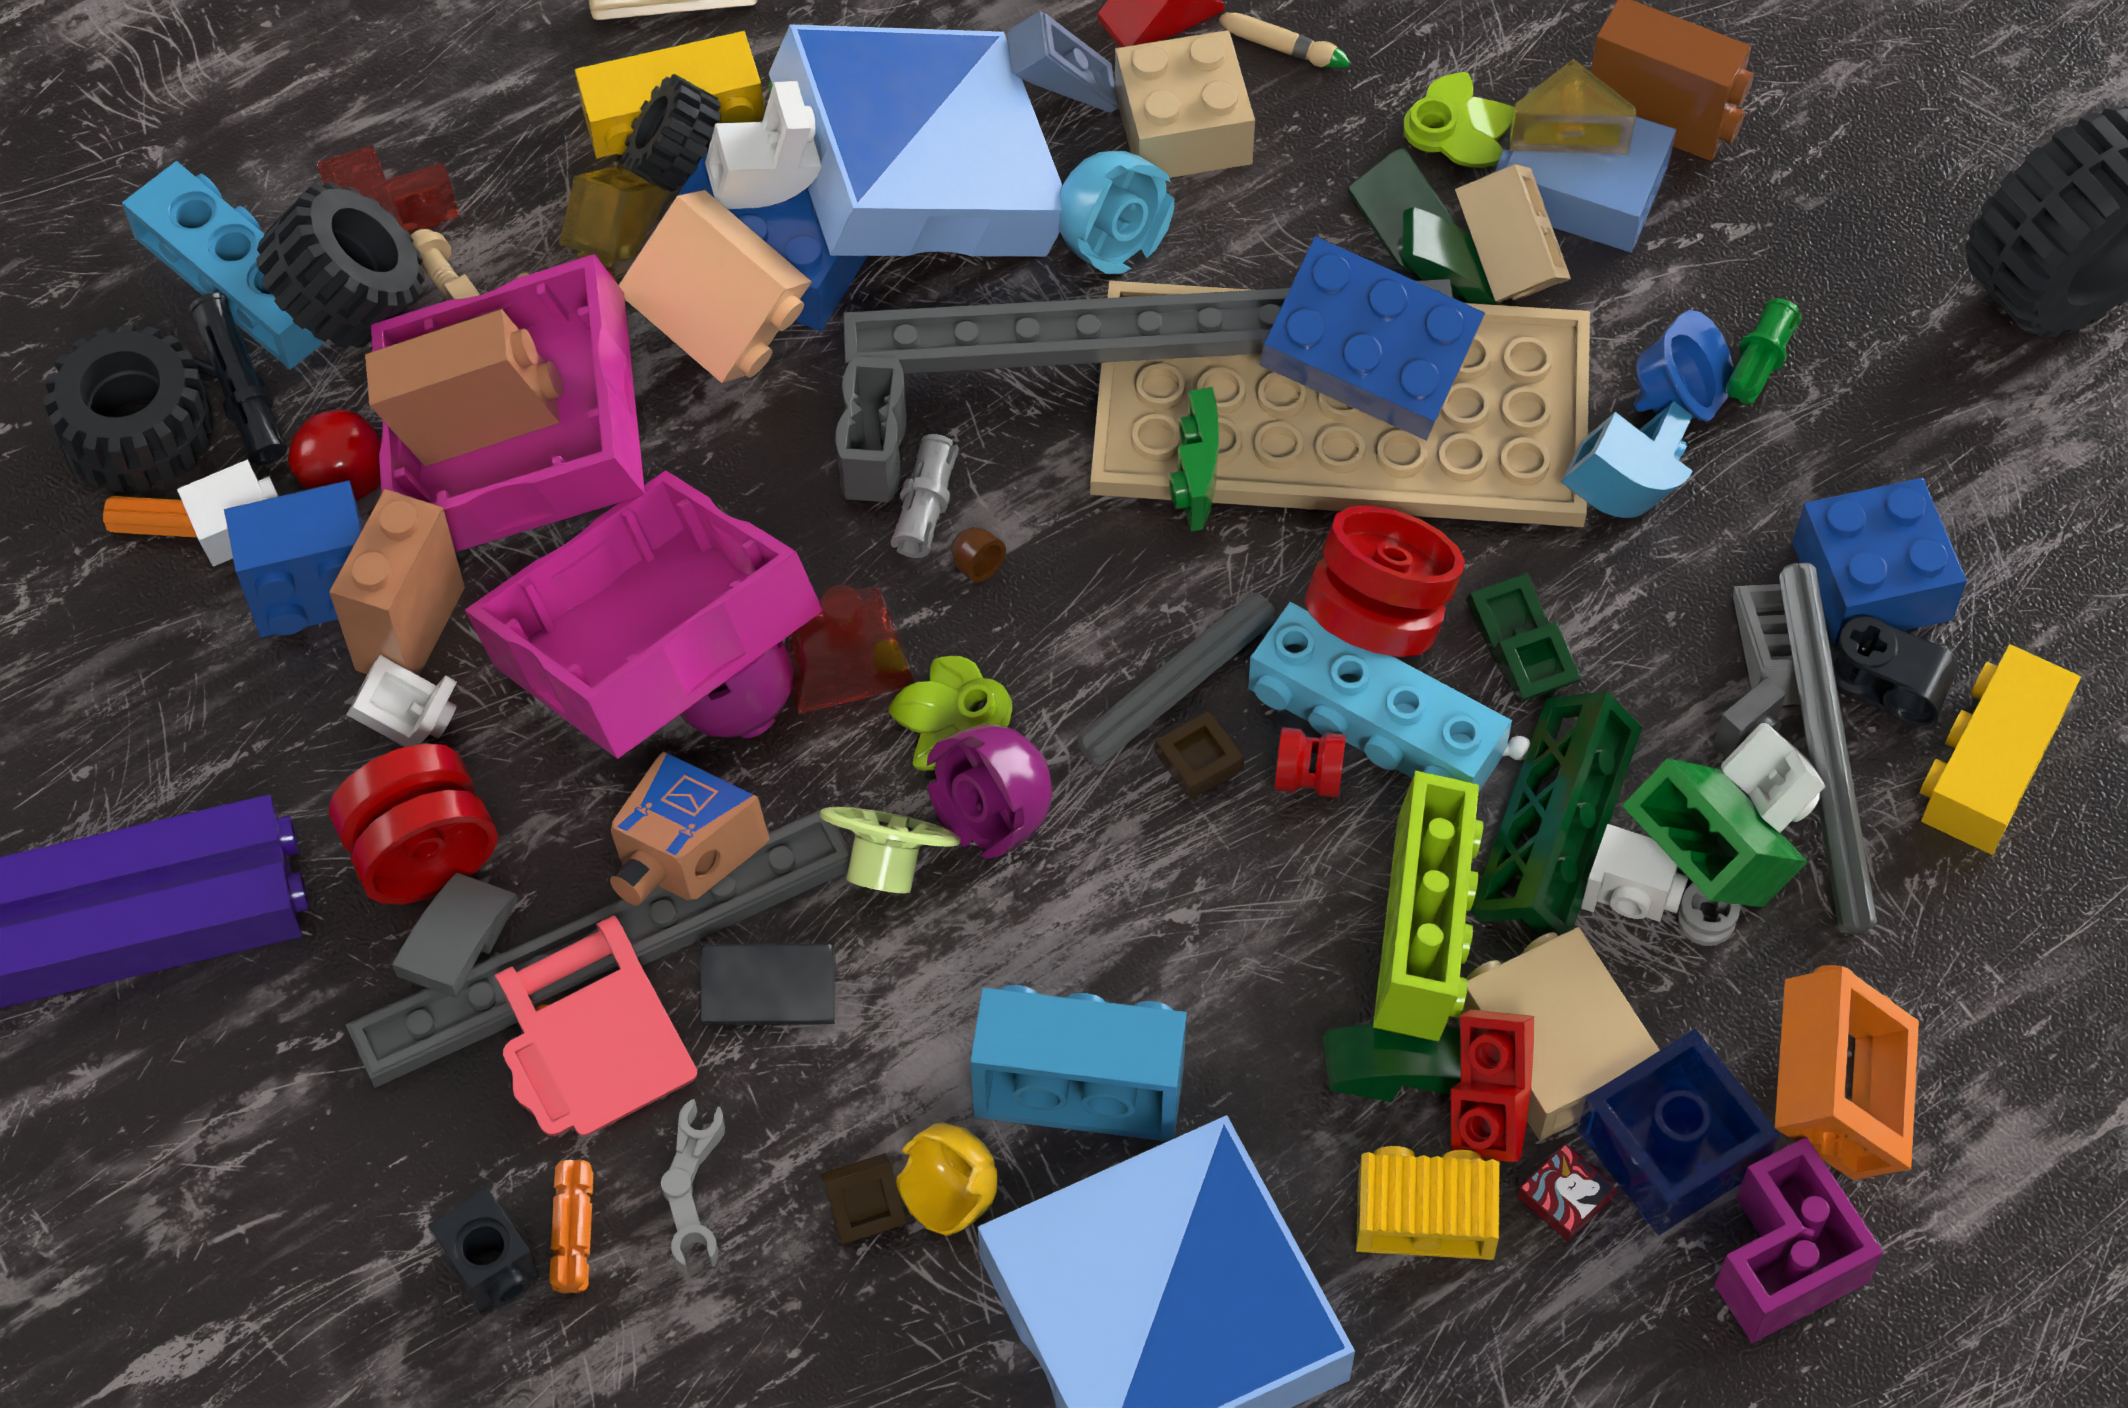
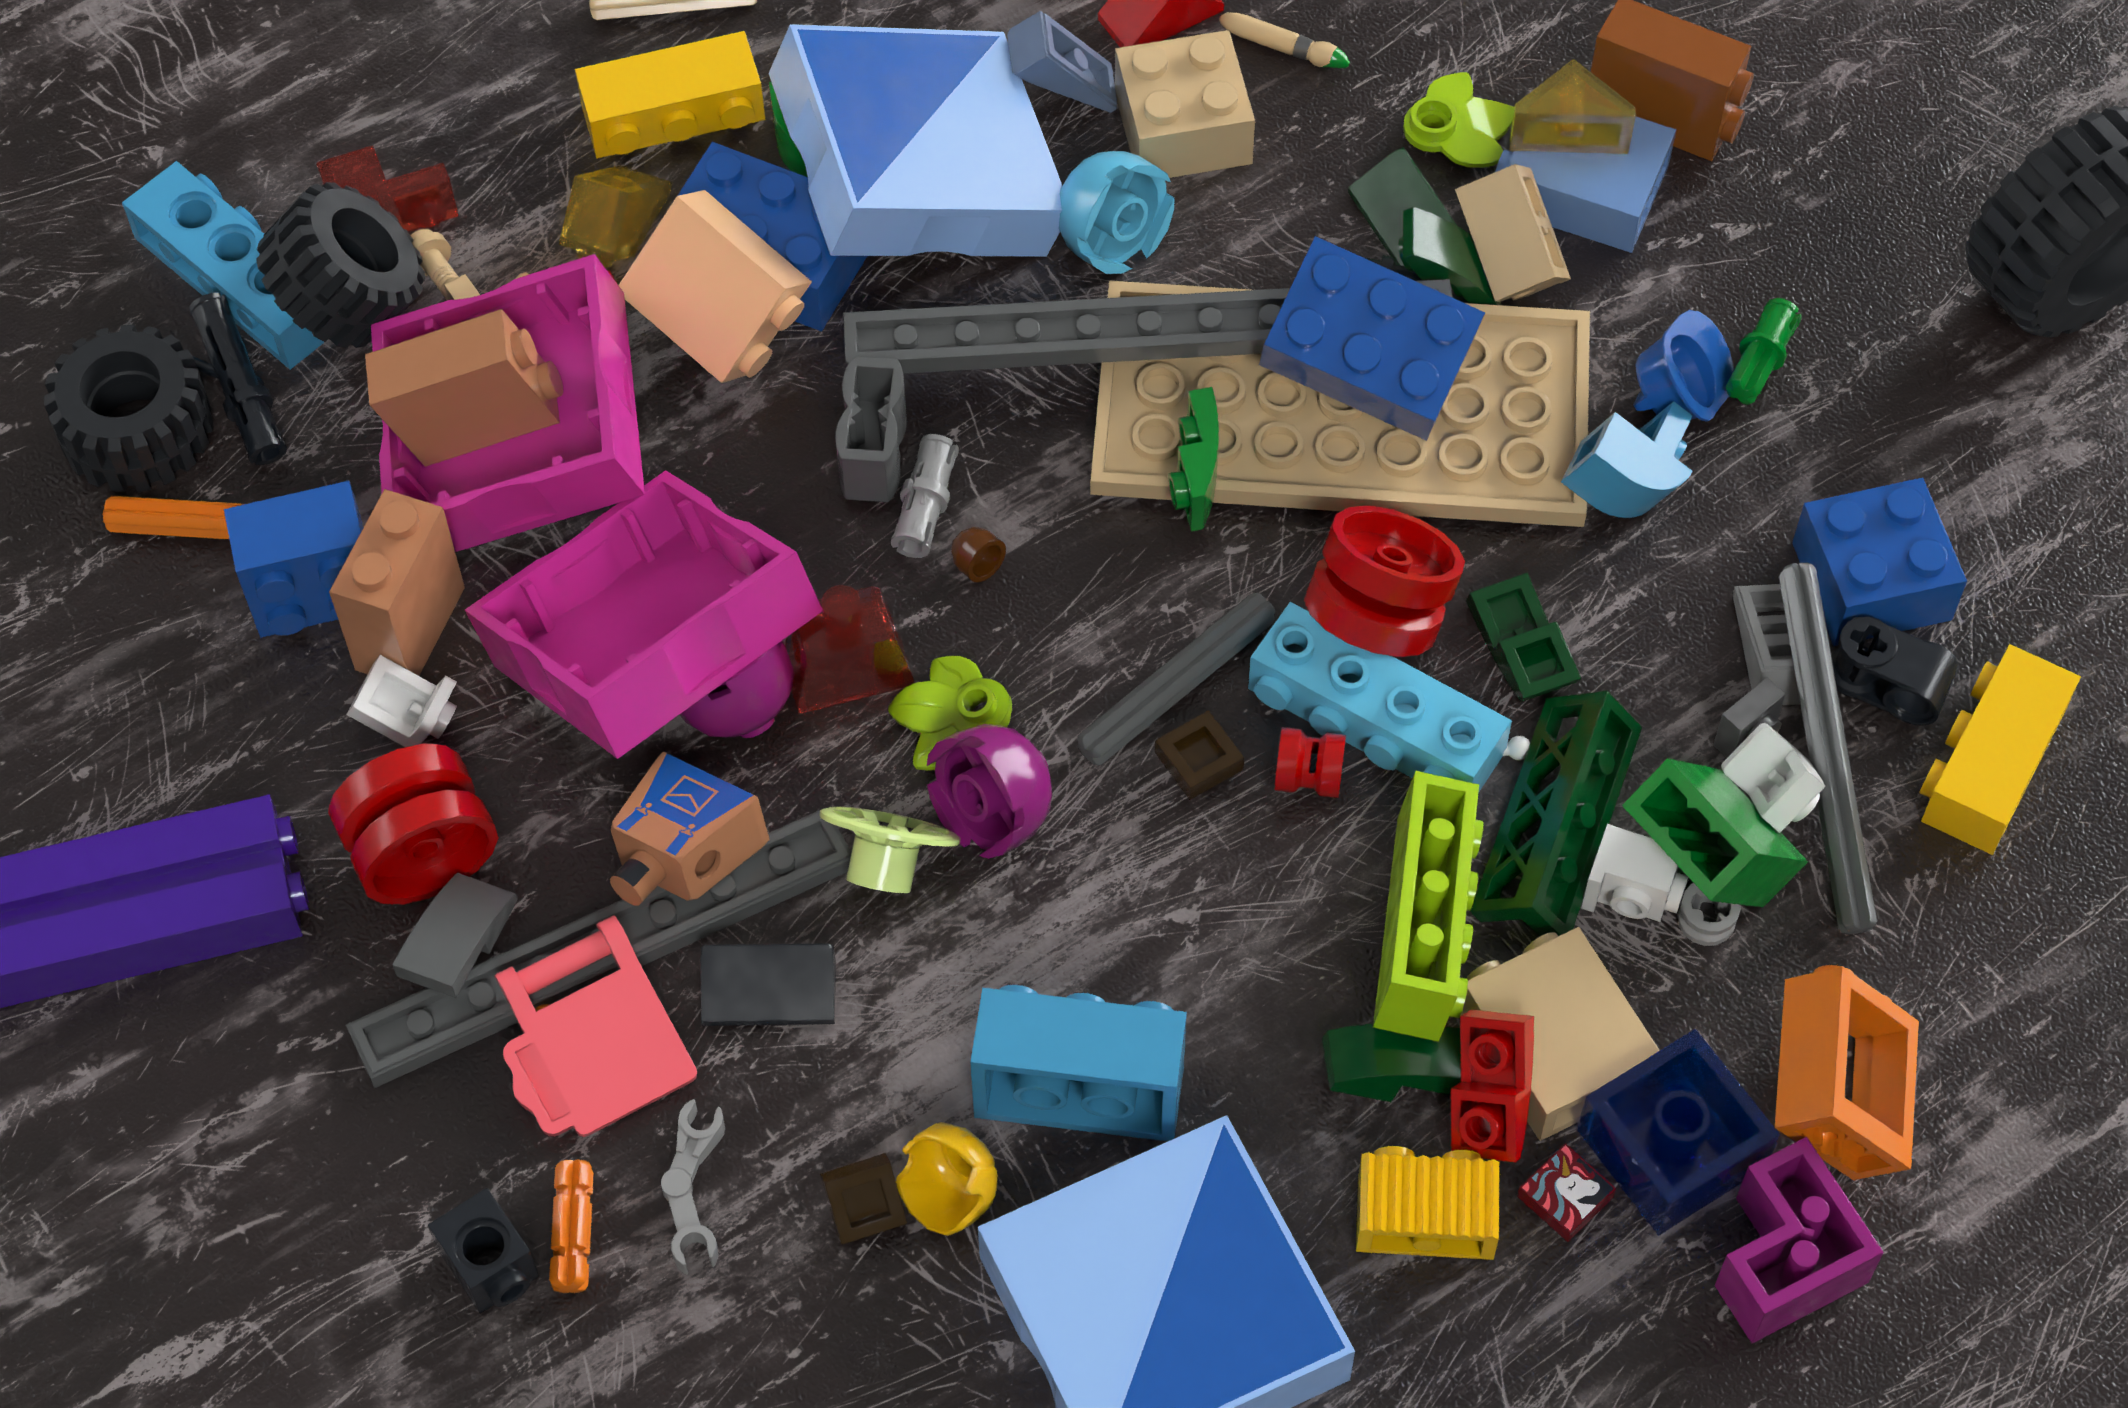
(211, 495): white brick -> none
(334, 450): red hair -> none
(671, 133): black tyre -> none
(765, 159): white brick -> none

